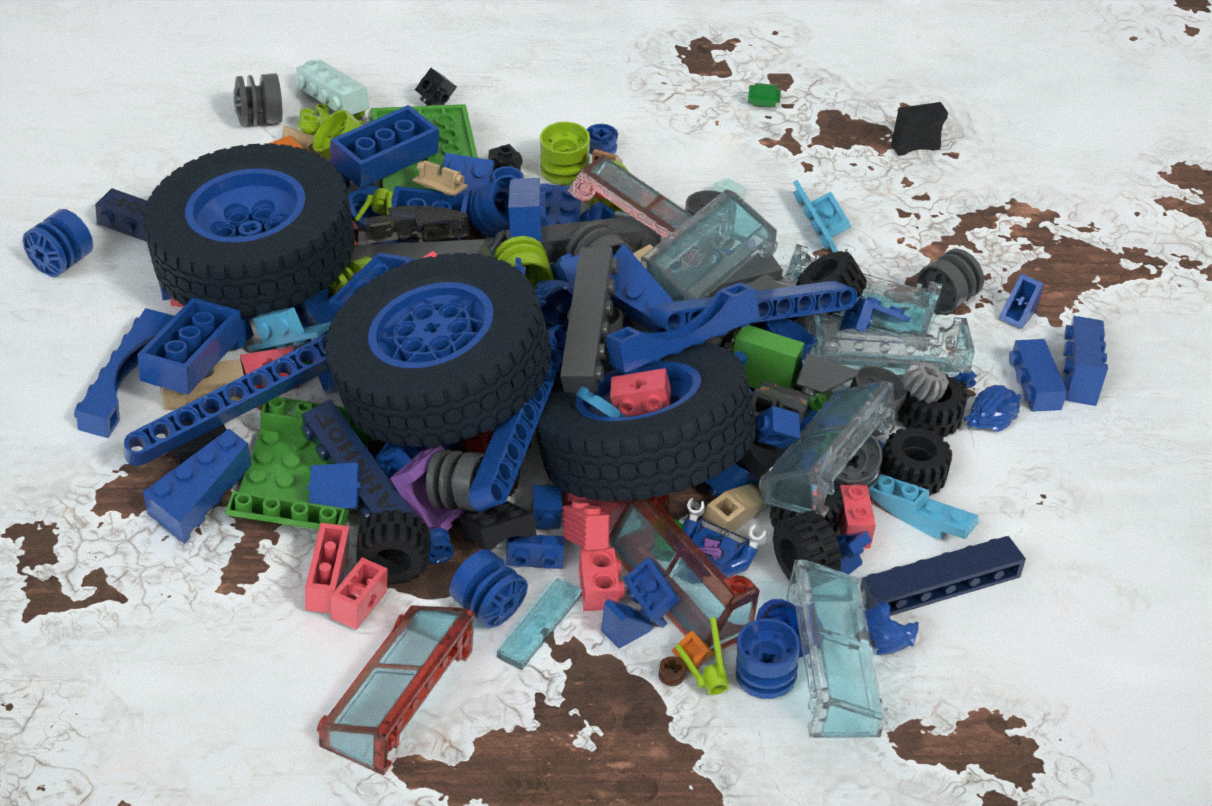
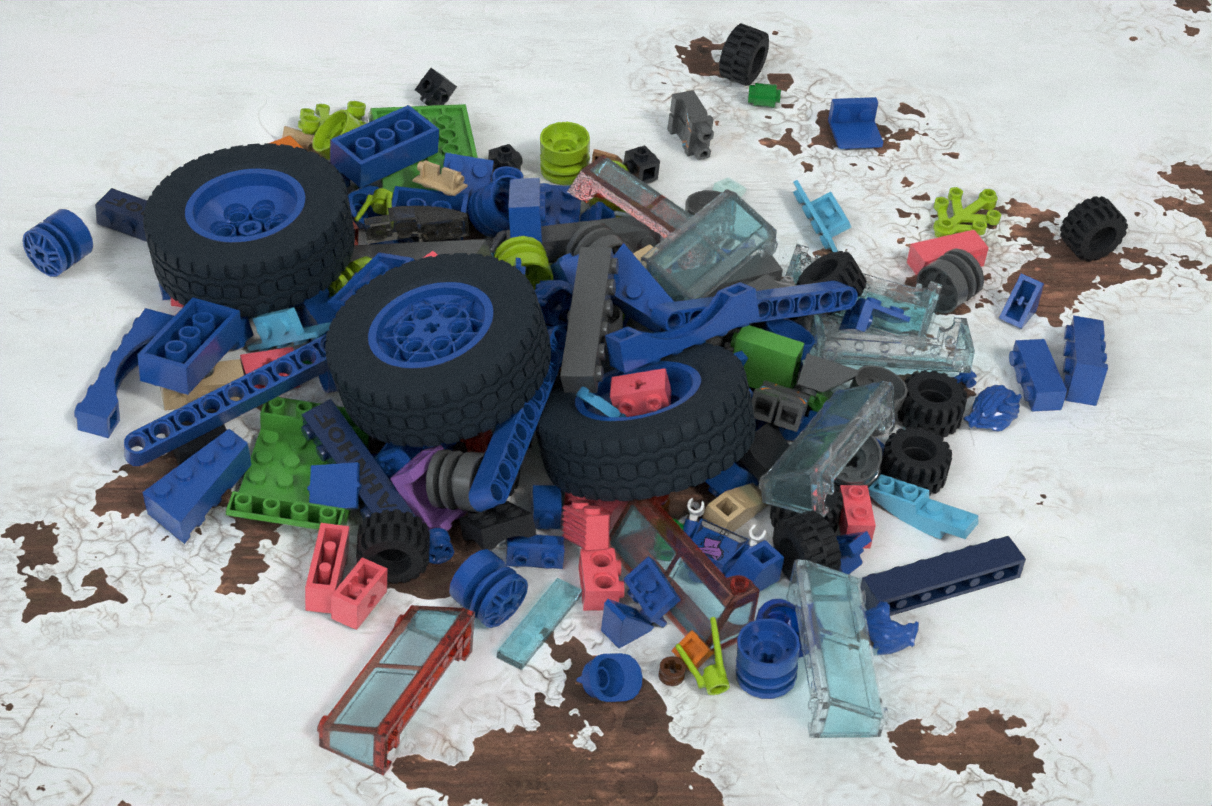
(258, 99): dark grey wheel -> none
(332, 87): light aqua brick -> none
(603, 138): blue wheel -> none
(612, 677): none -> blue piece
(642, 164): none -> black brick
(691, 124): none -> dark grey hips
(744, 54): none -> black tyre
(759, 564): none -> blue slope
(778, 427): blue brick -> none
(854, 123): none -> blue bracket
(919, 128): black brick -> none
(925, 381): light grey gear -> none
(926, 251): none -> coral brick
(986, 200): none -> lime plant
(1093, 228): none -> black tyre

